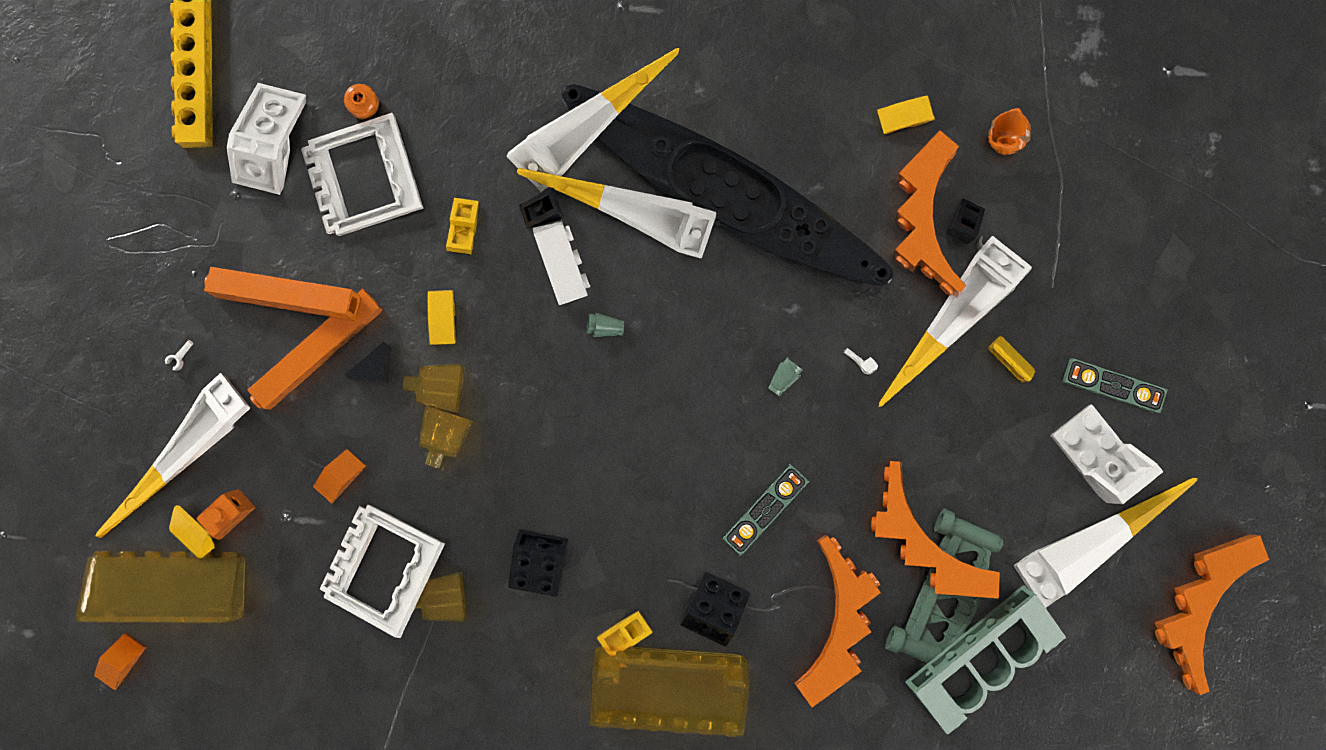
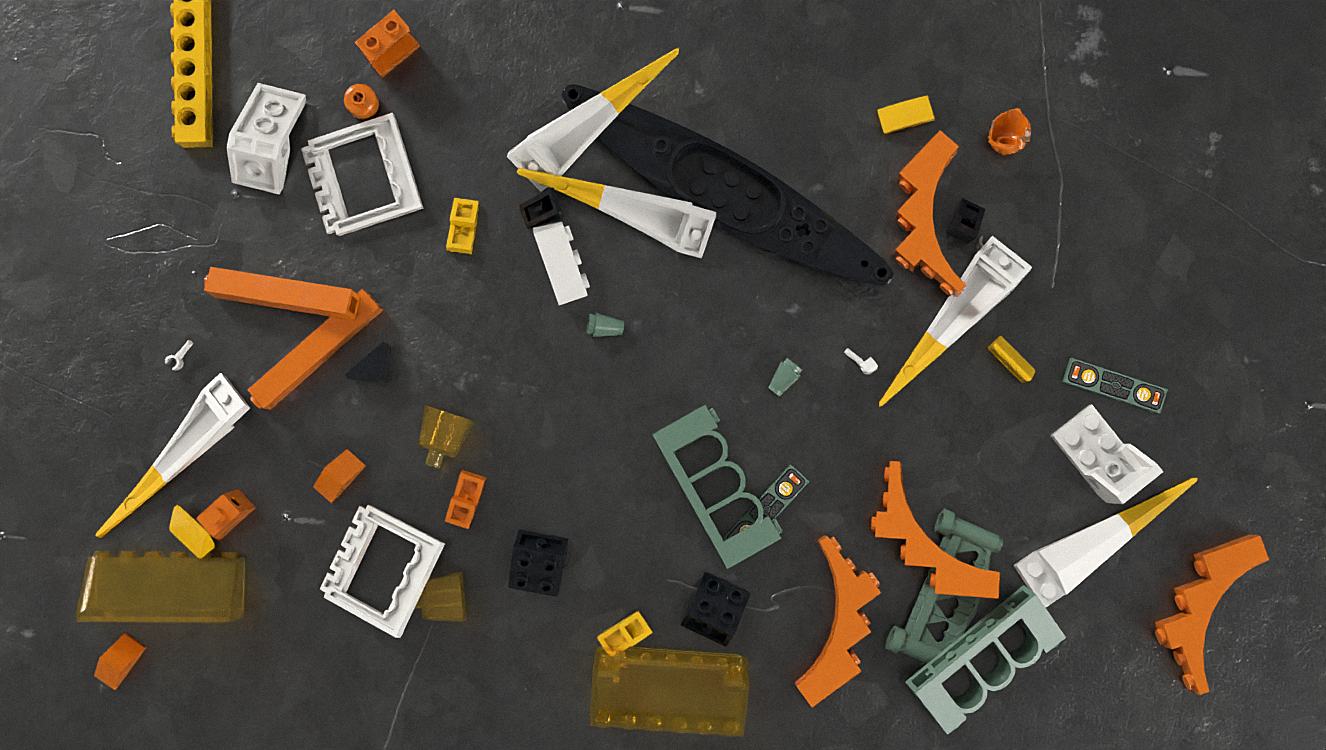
(387, 43): none -> orange panel
(437, 386): clear yellow torso -> none
(441, 317): yellow slope -> none
(465, 499): none -> orange slope
(685, 432): none -> sand green fence

